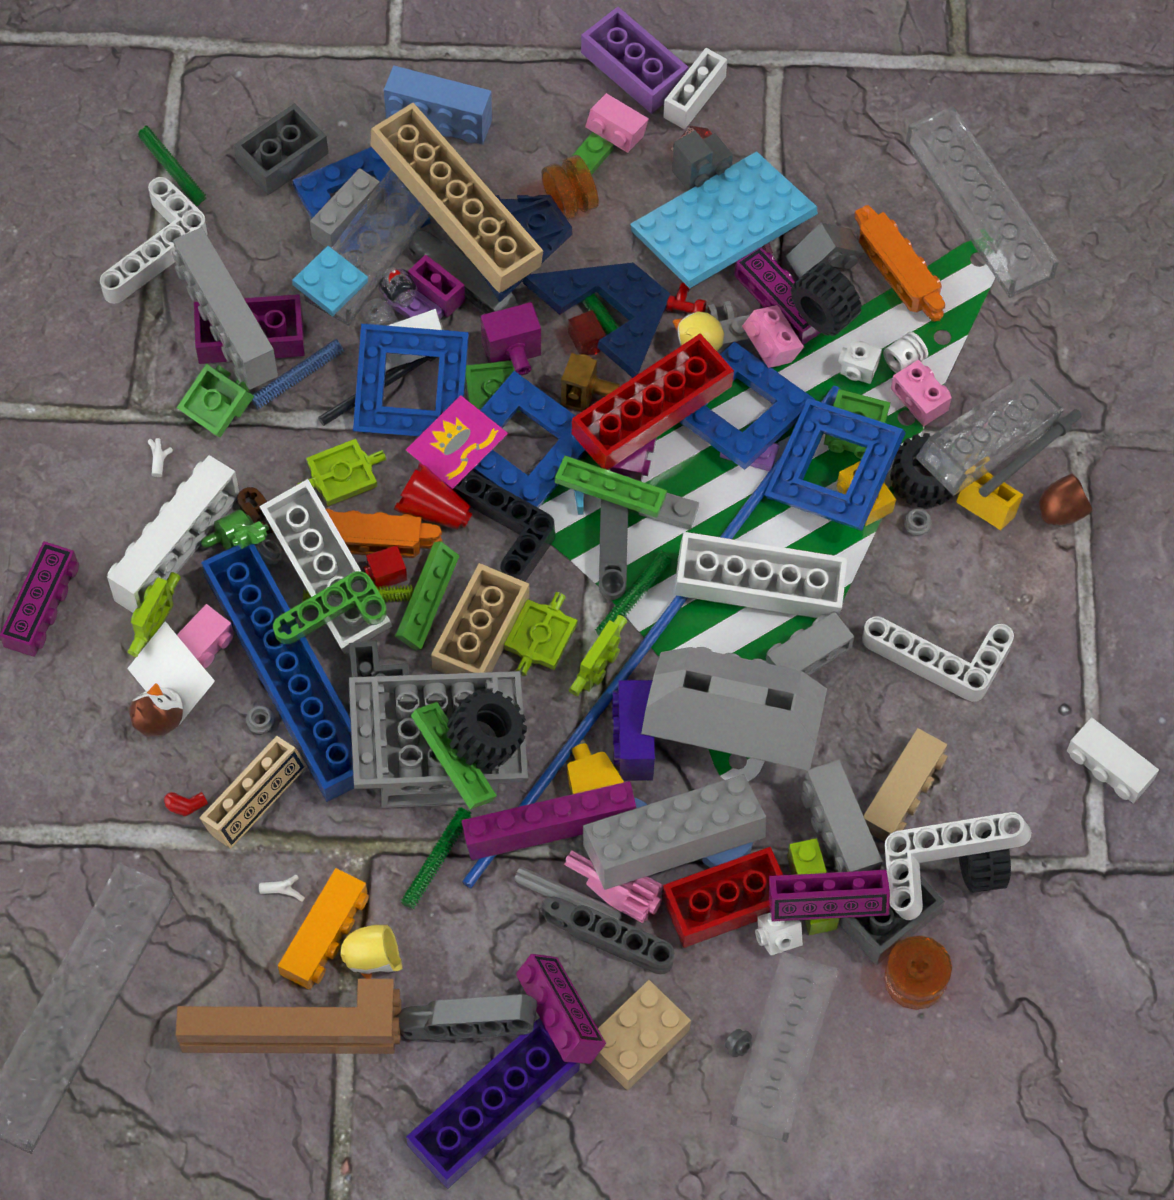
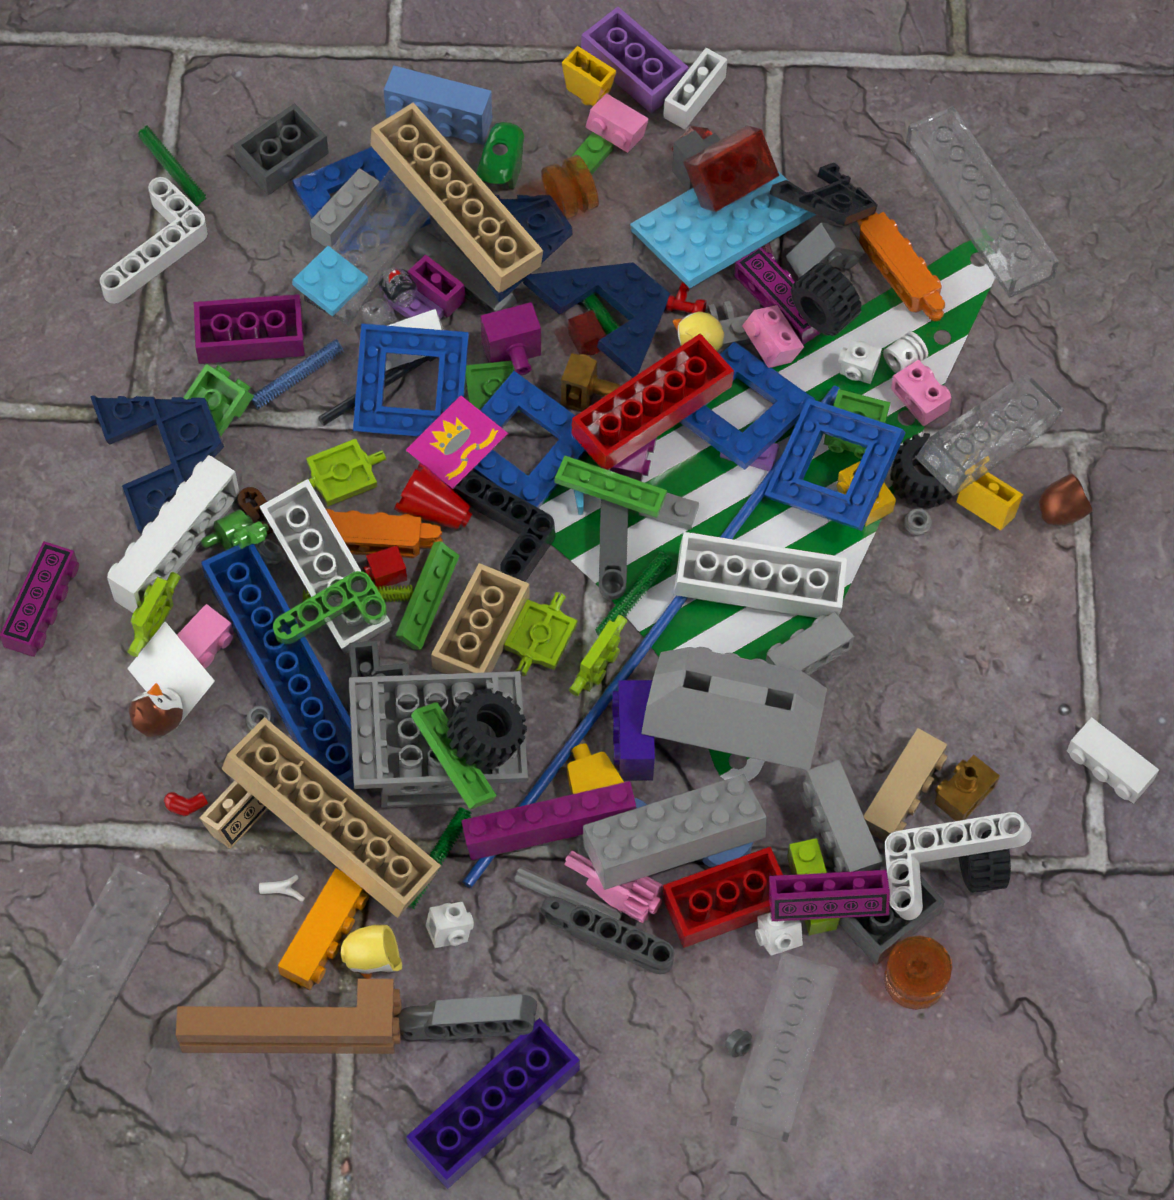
(158, 456): white bar -> none
(187, 434): none -> dark blue wing
(224, 308): light grey brick -> none
(330, 817): none -> tan brick
(449, 924): none -> white brick
(506, 167): none -> green piece
(561, 1009): magenta brick -> none
(587, 76): none -> yellow torso
(640, 1034): tan brick -> none
(731, 168): none -> clear red brick
(835, 201): none -> black wing
(940, 658): white beam -> none
(966, 789): none -> pearl gold brick
(1059, 428): dark grey bar -> none

